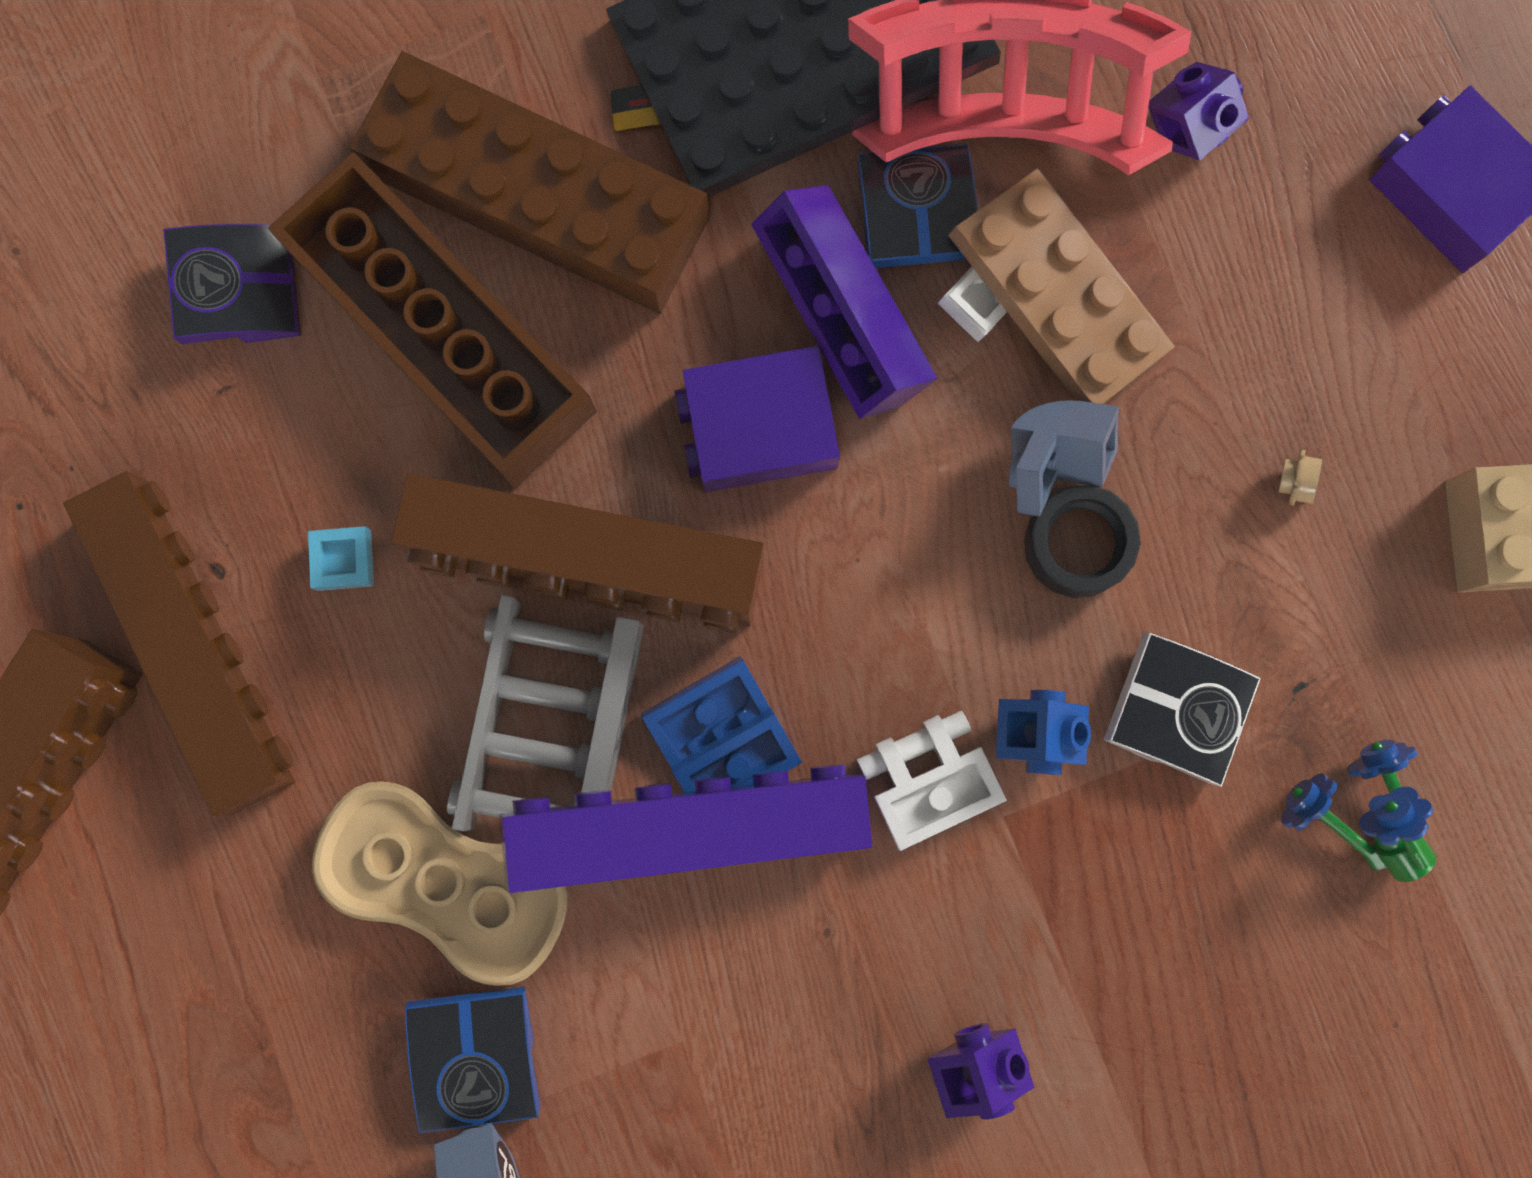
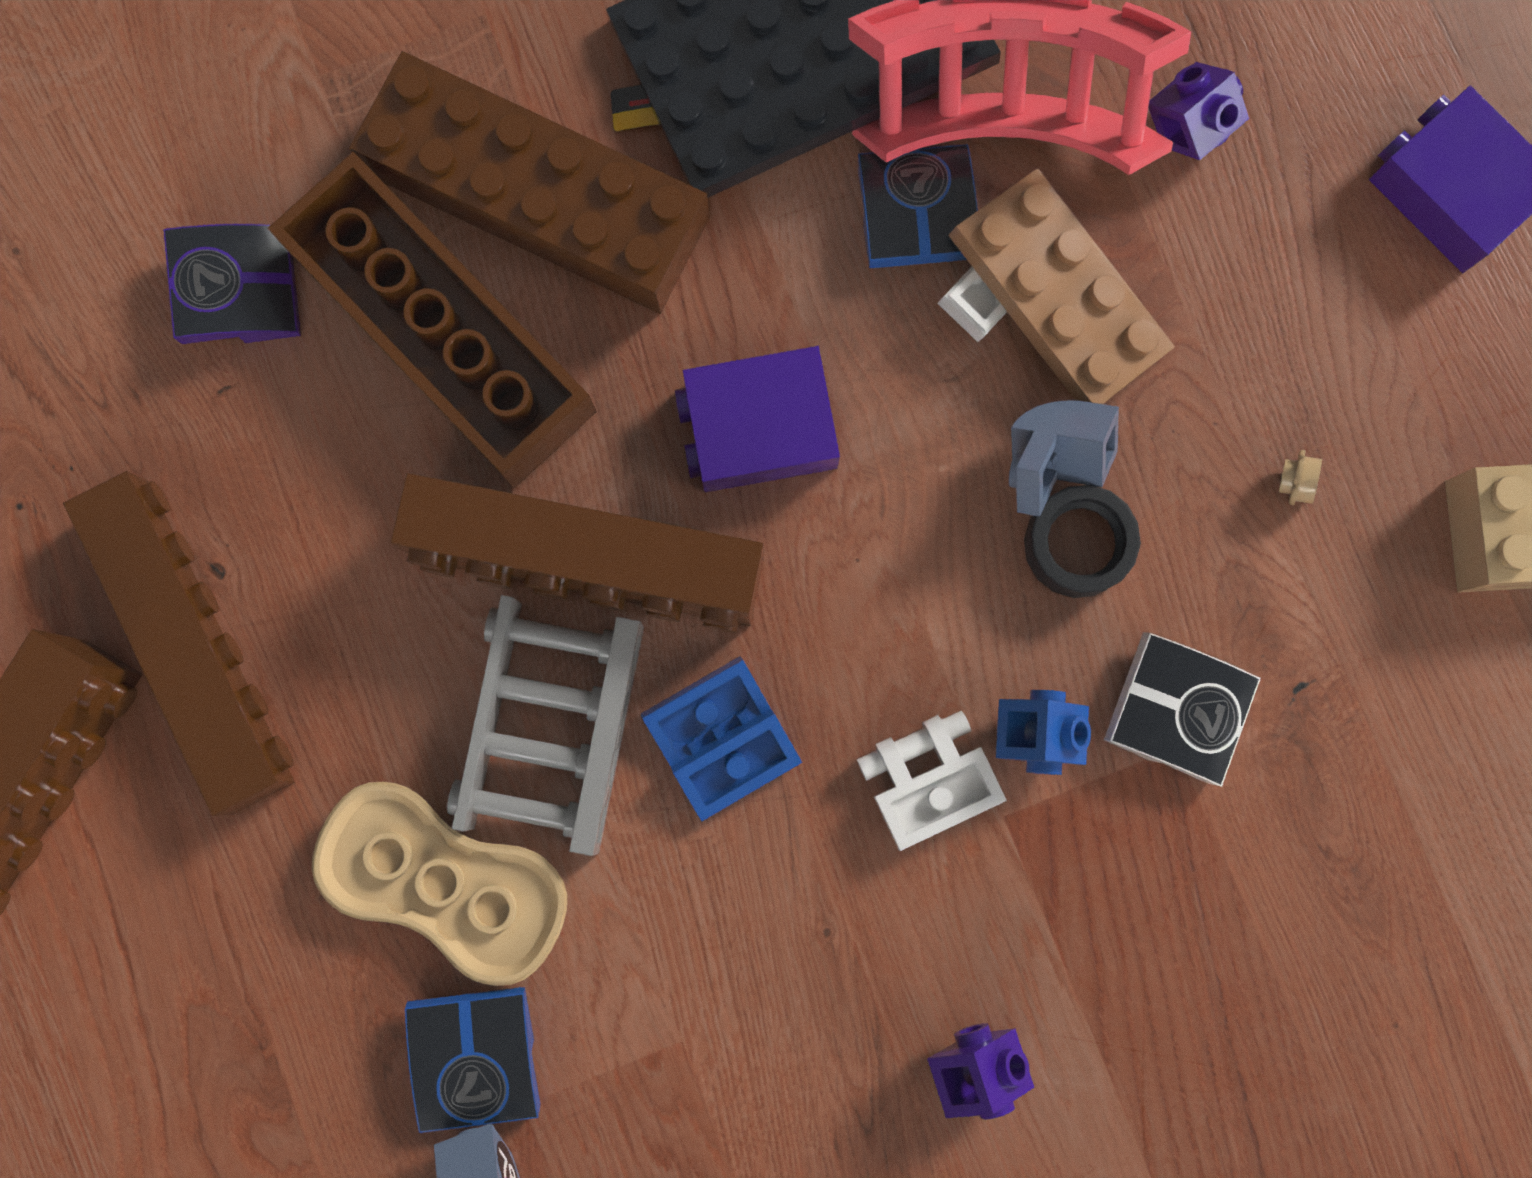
(340, 558): medium azure plate -> none
(684, 830): dark purple brick -> none
(843, 300): dark purple brick -> none
(1393, 820): blue plant -> none

